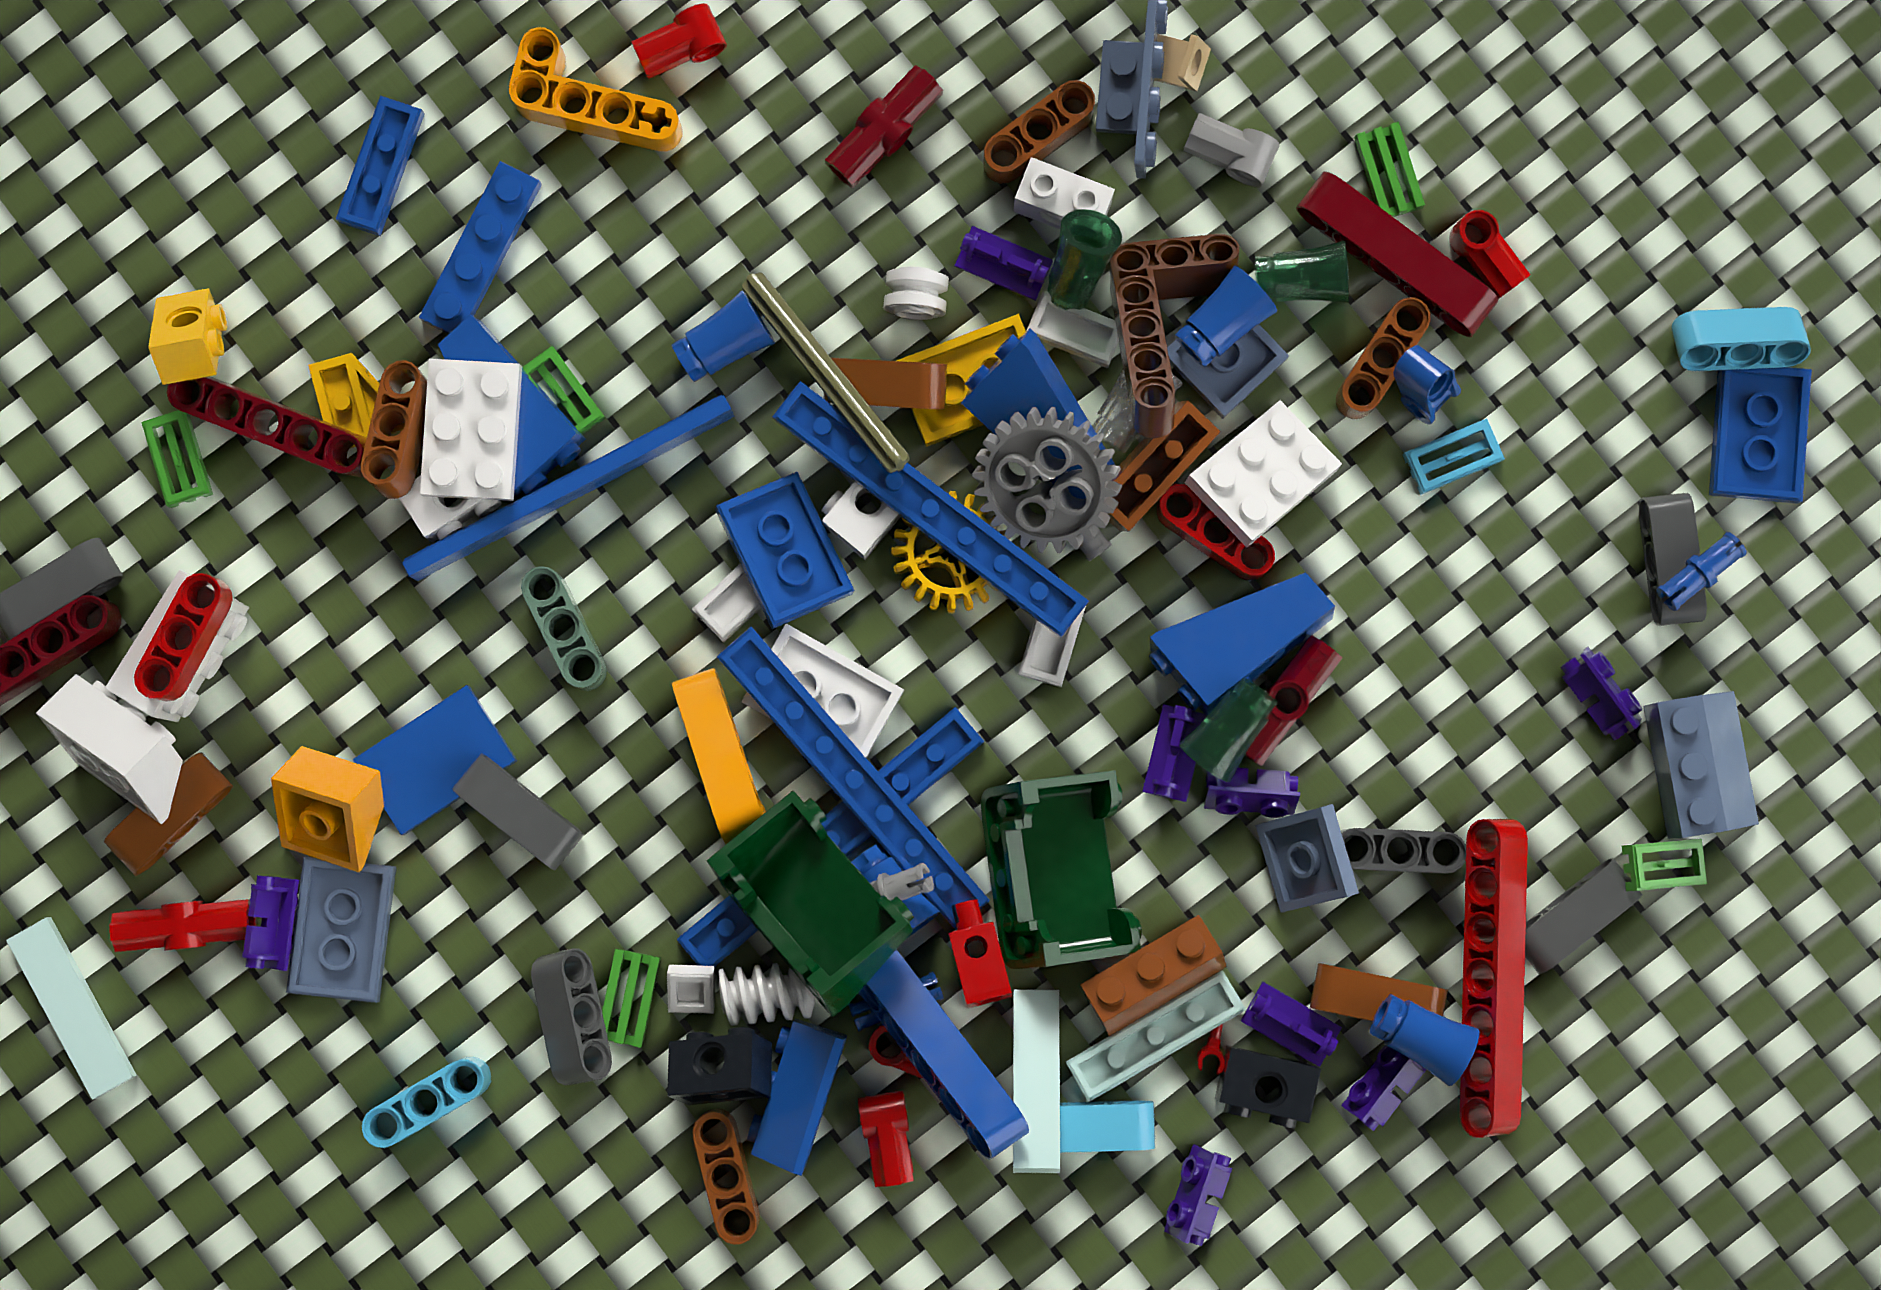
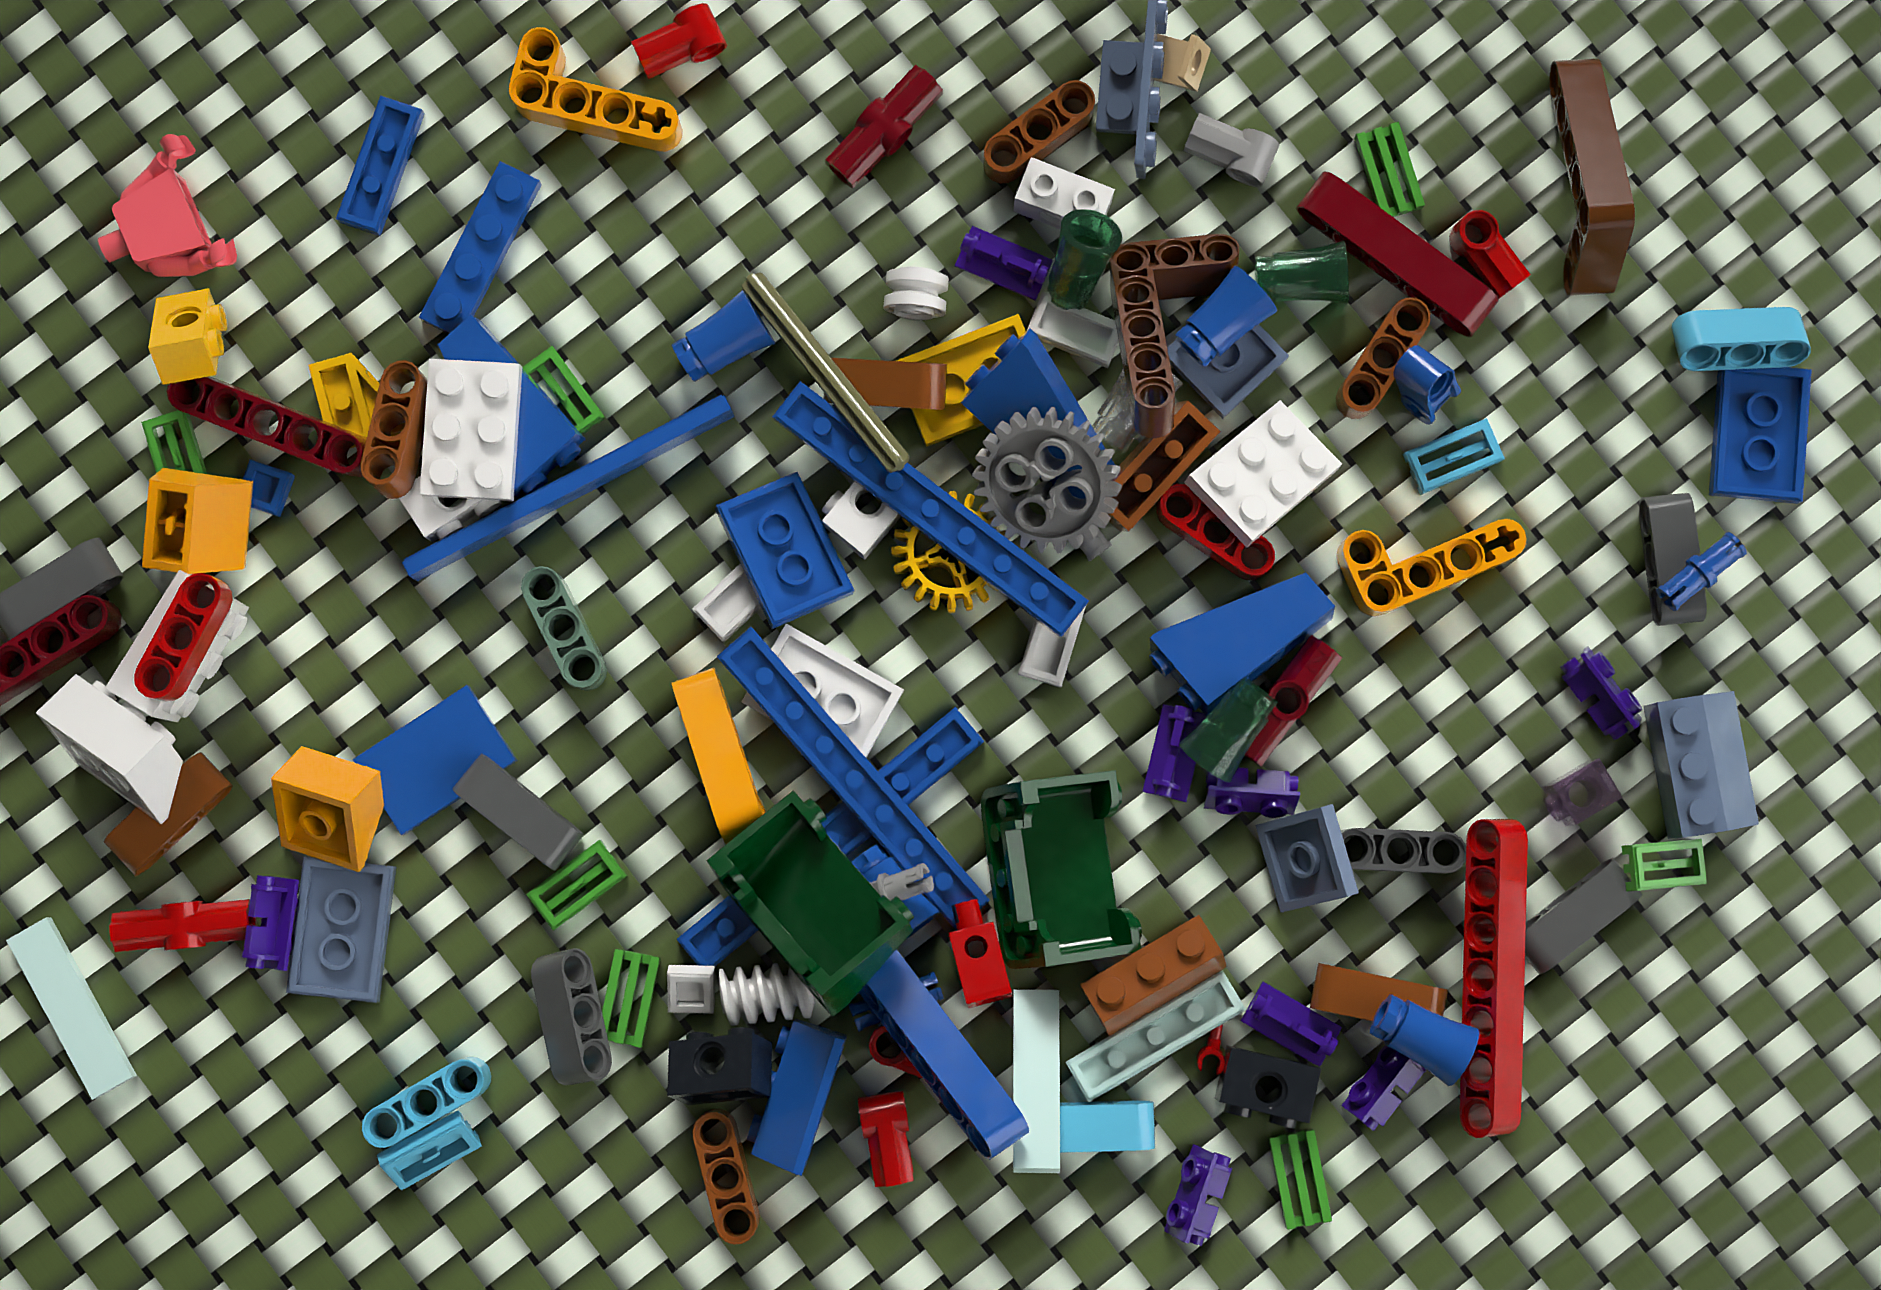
(162, 222): none -> coral torso
(196, 522): none -> light orange slope
(270, 487): none -> blue tile
(429, 1150): none -> medium azure tile
(546, 908): none -> bright green tile
(1307, 1217): none -> bright green tile
(1435, 561): none -> light orange beam
(1595, 176): none -> reddish brown beam
(1599, 787): none -> clear purple brick

